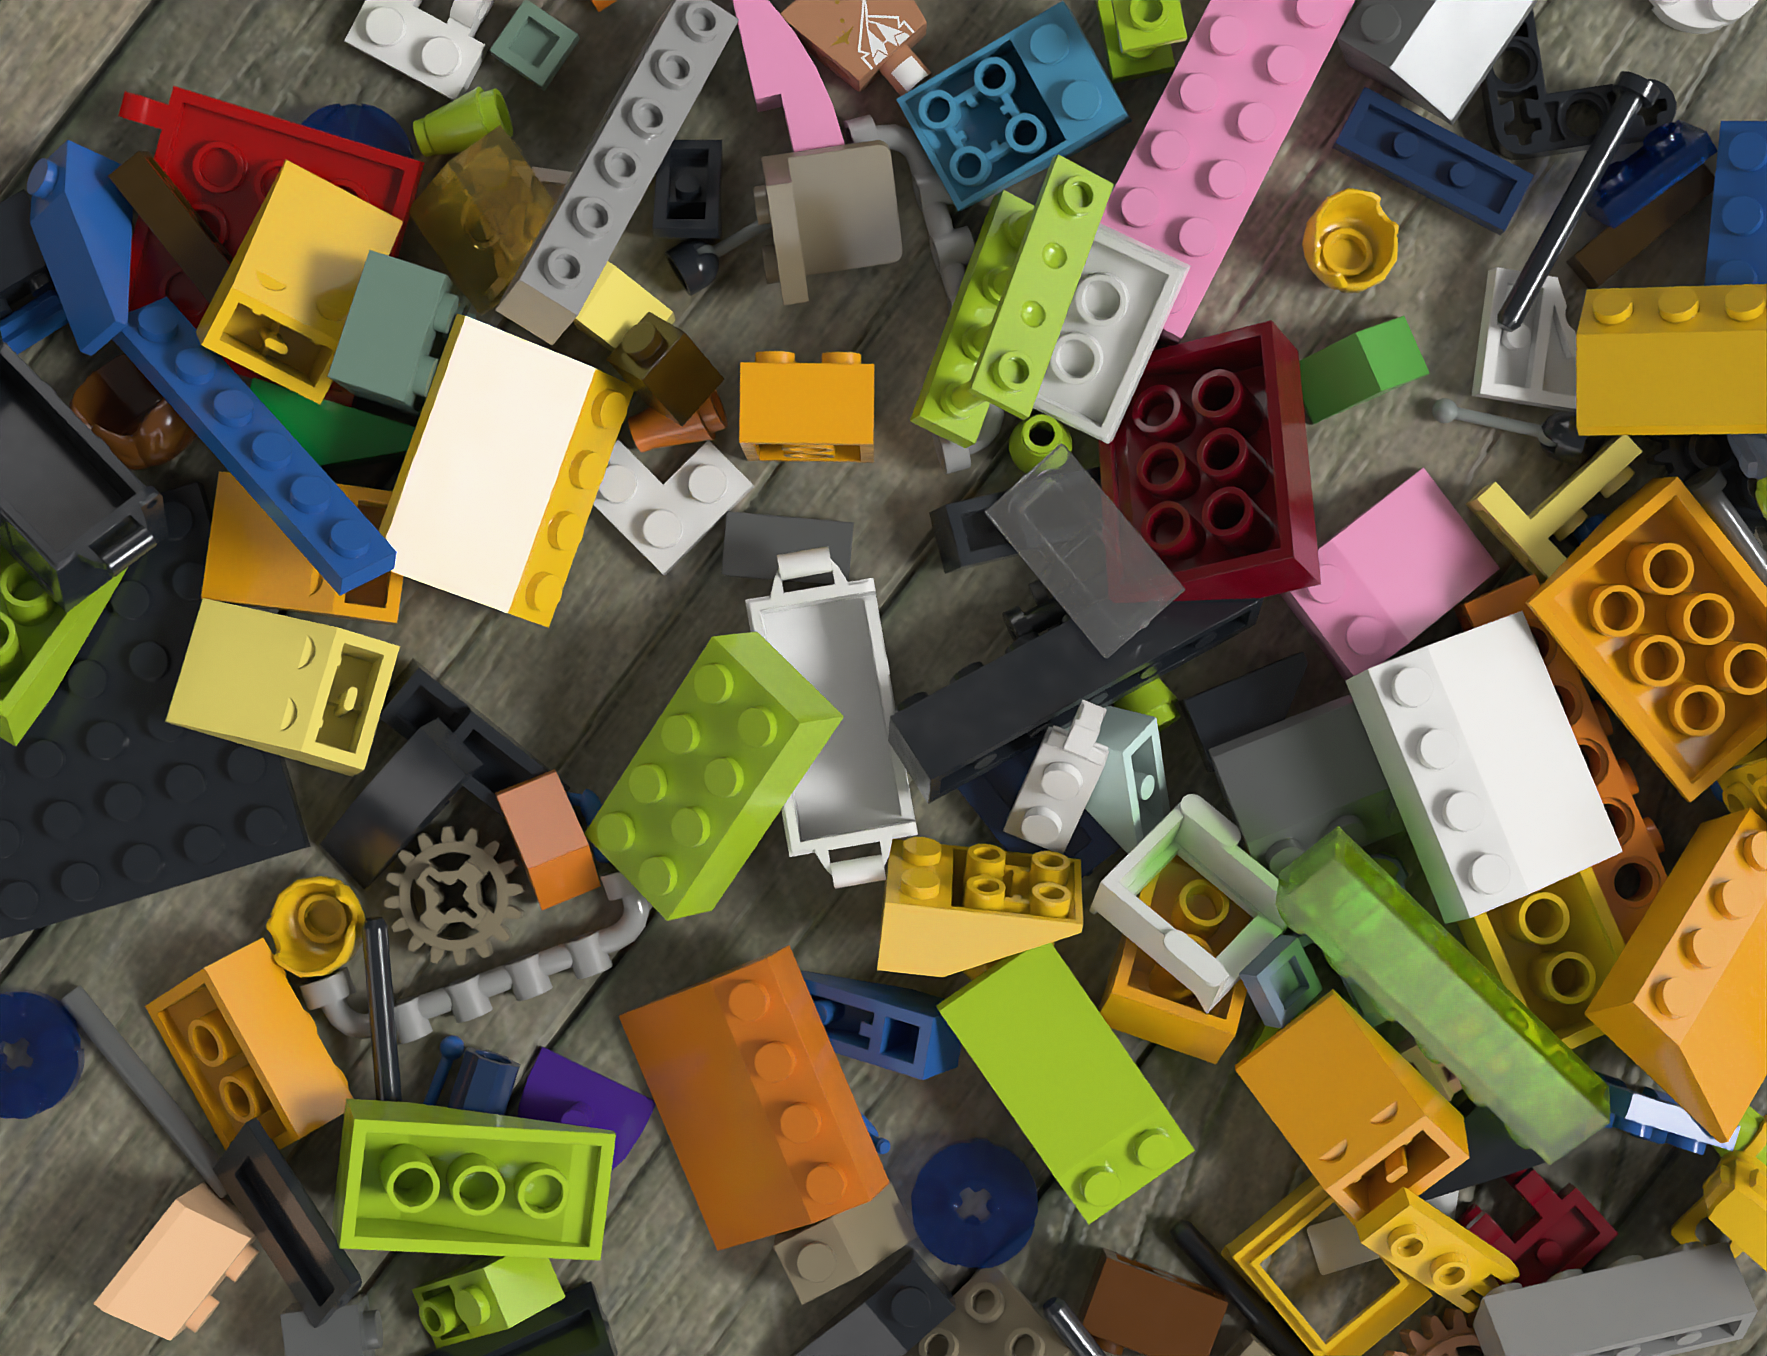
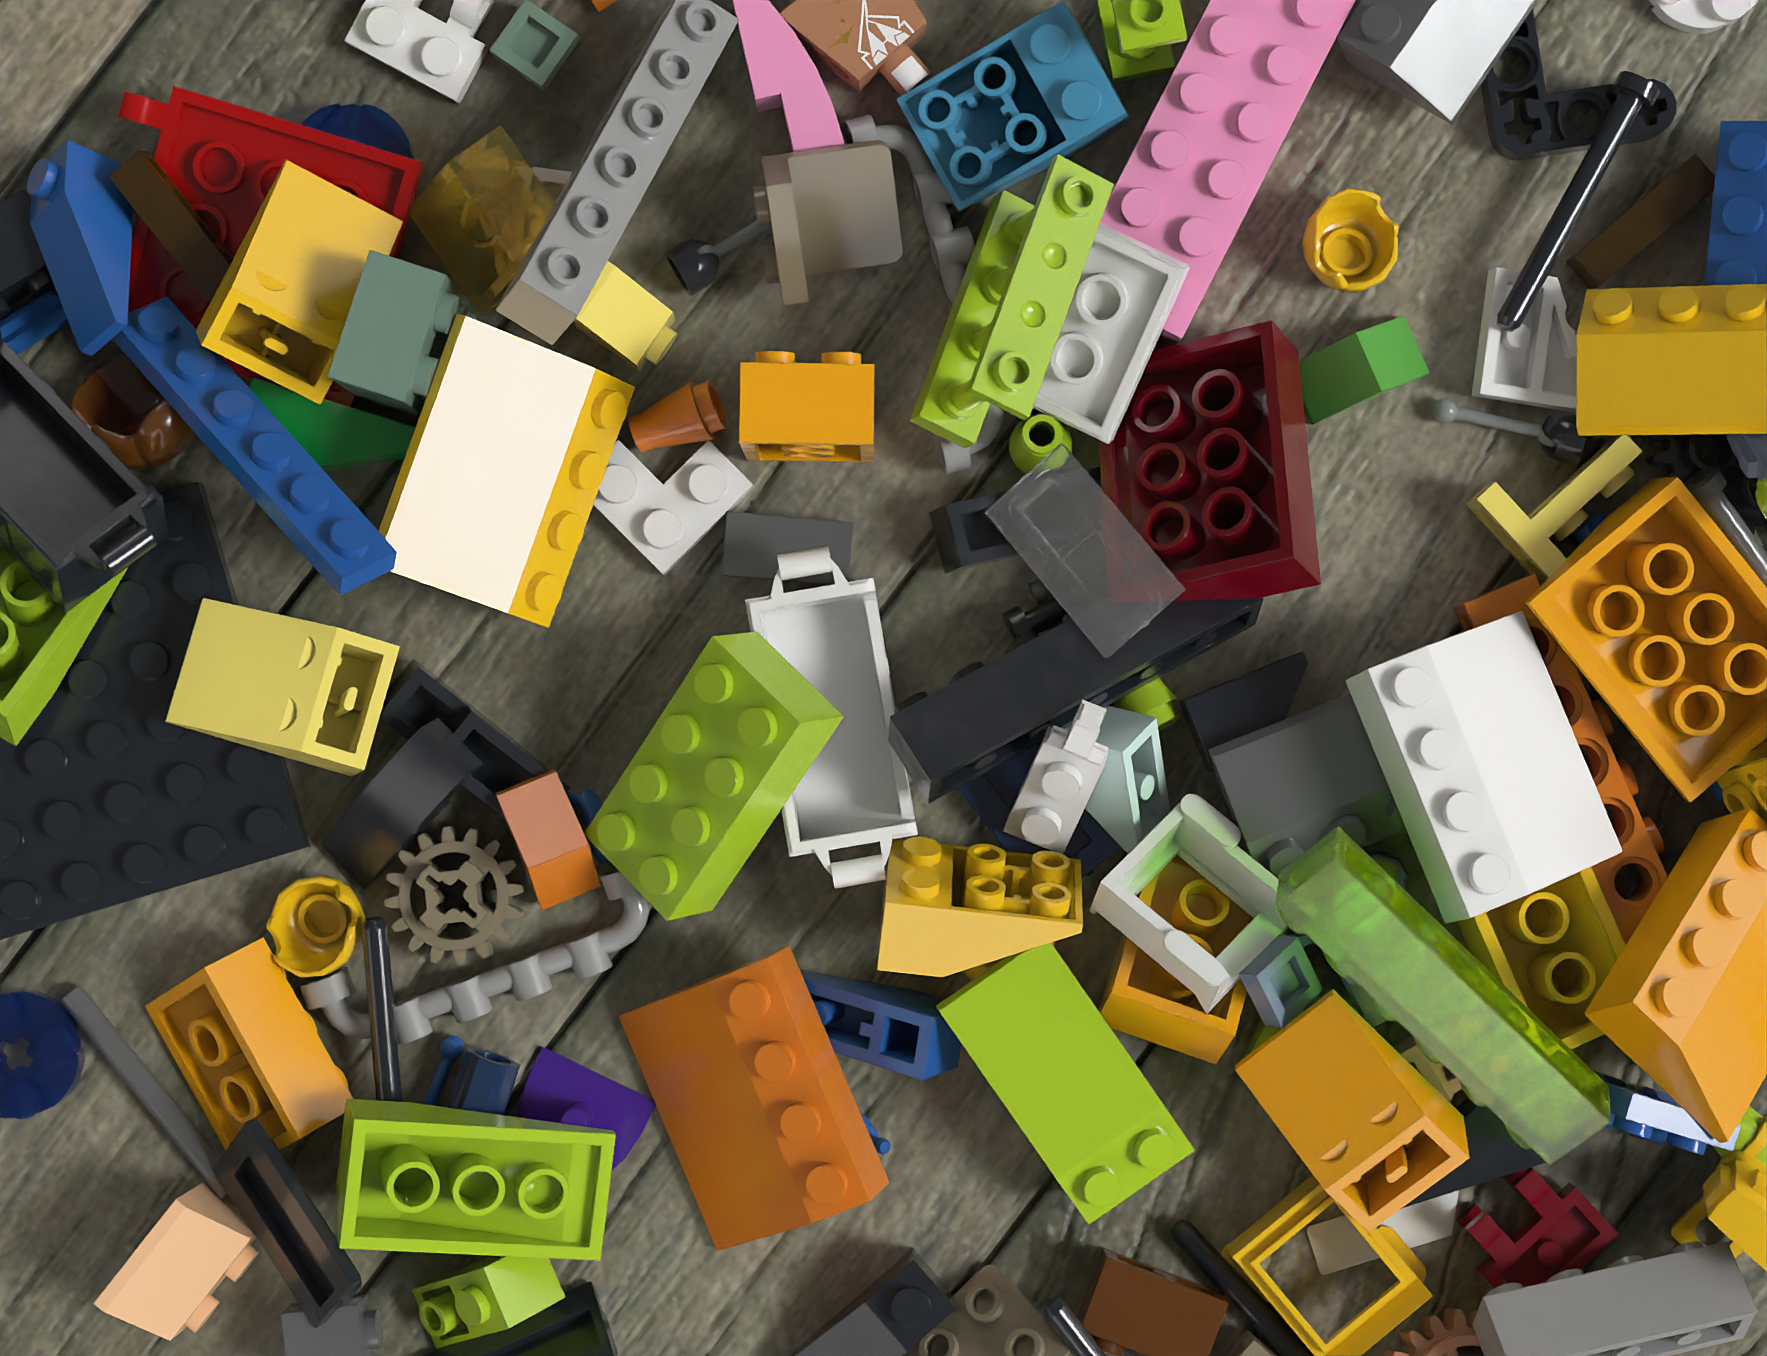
(261, 567): light orange slope -> none
(462, 122): lime cone -> none
(665, 368): dark brown brick -> none
(689, 191): black slope -> none
(844, 1245): dark tan slope -> none
(969, 1240): clear blue plate -> none
(1390, 576): bright pink slope -> none
(1433, 161): dark blue plate -> none
(1434, 1249): yellow hinge -> none
(1664, 159): clear blue plate -> none

